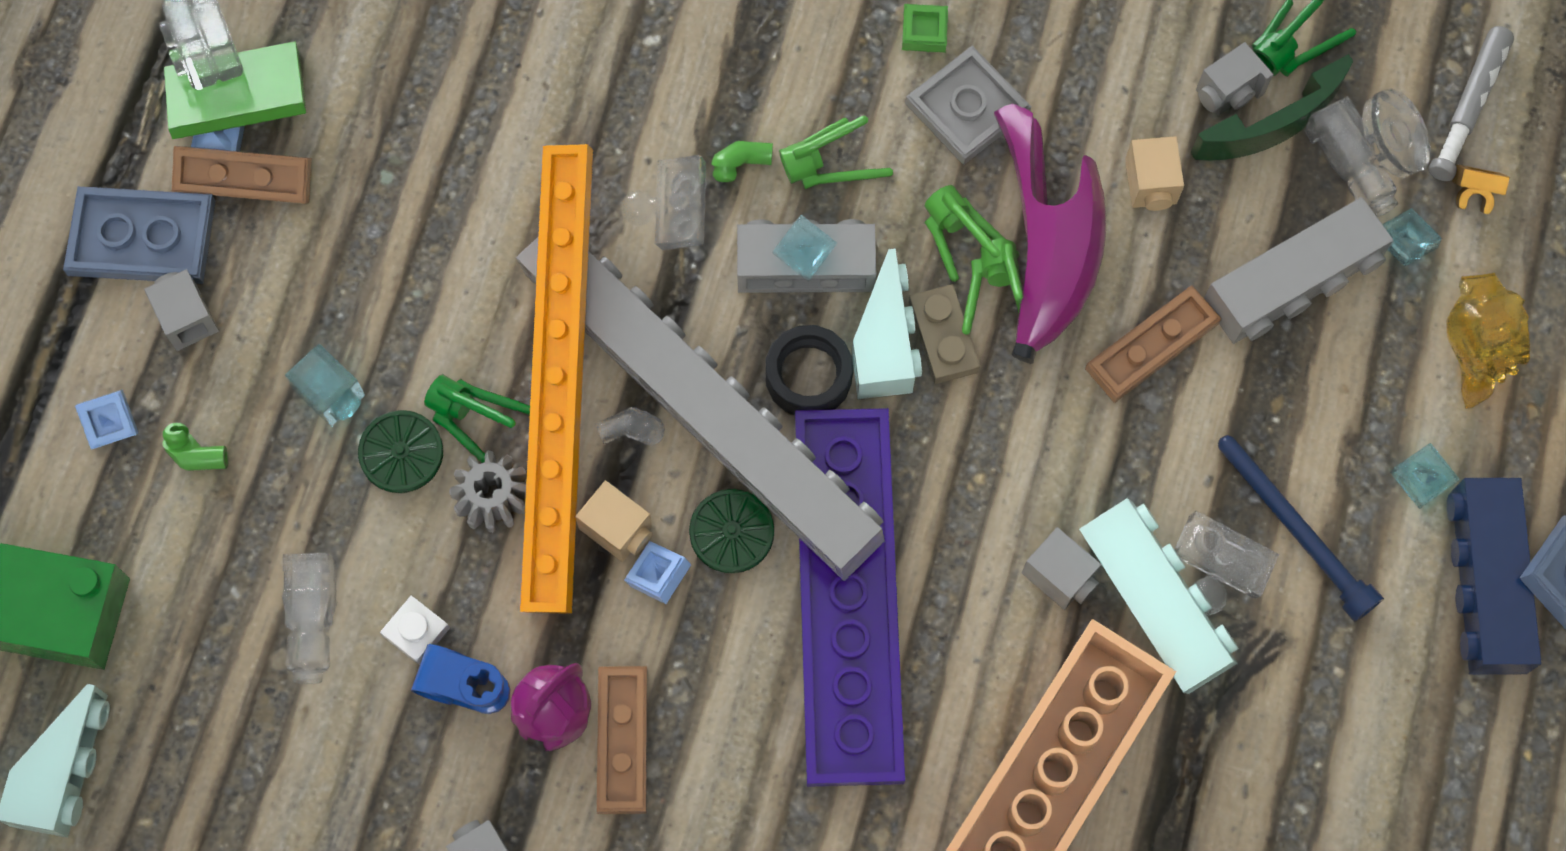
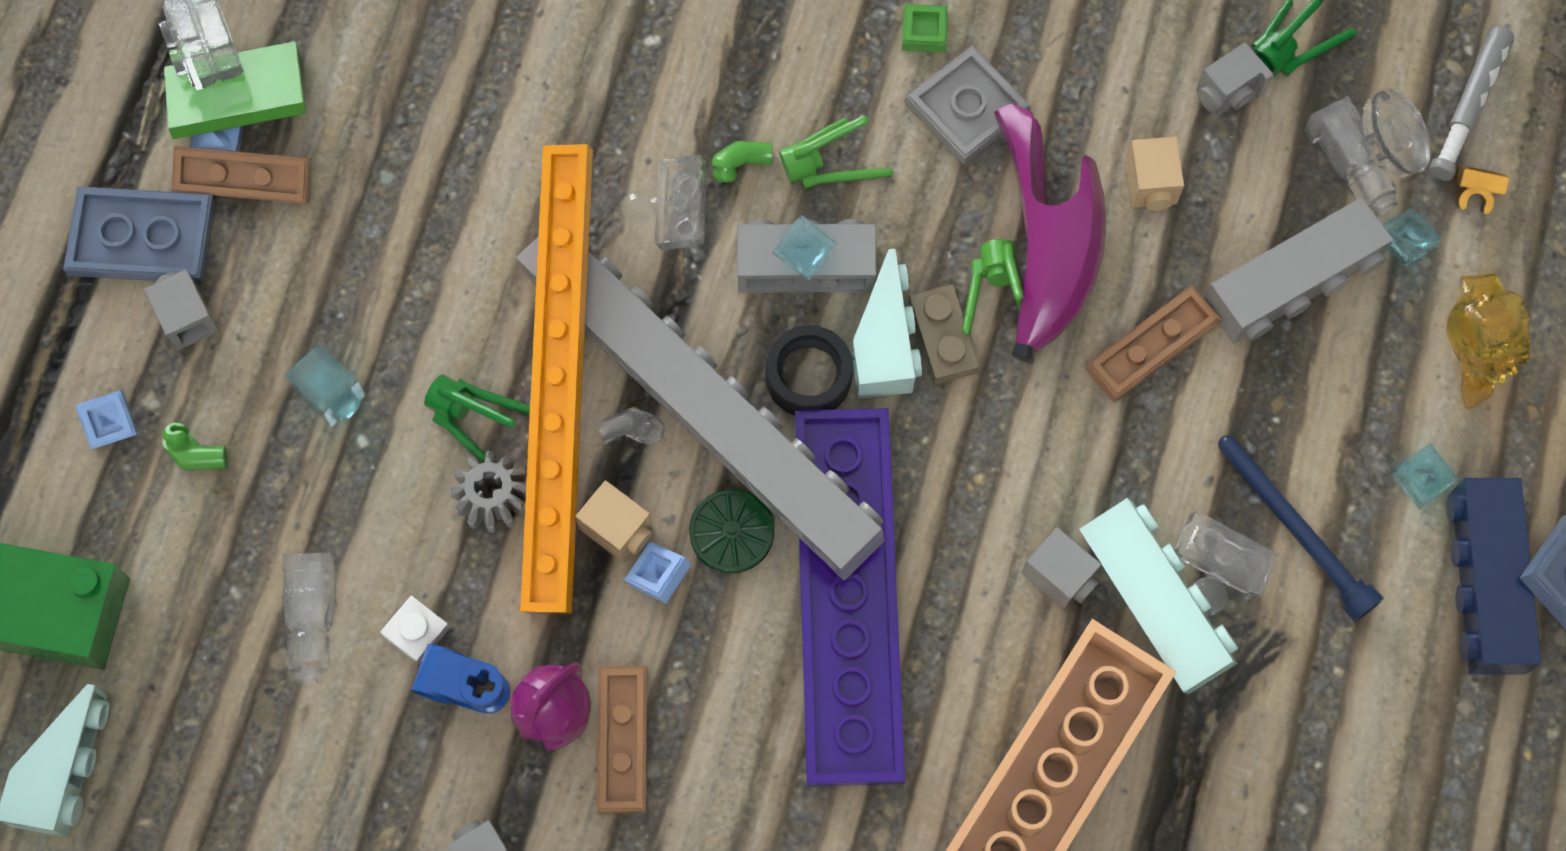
(400, 451): dark green wheel -> none
(952, 213): bright green plant -> none
(1233, 140): dark green slope -> none

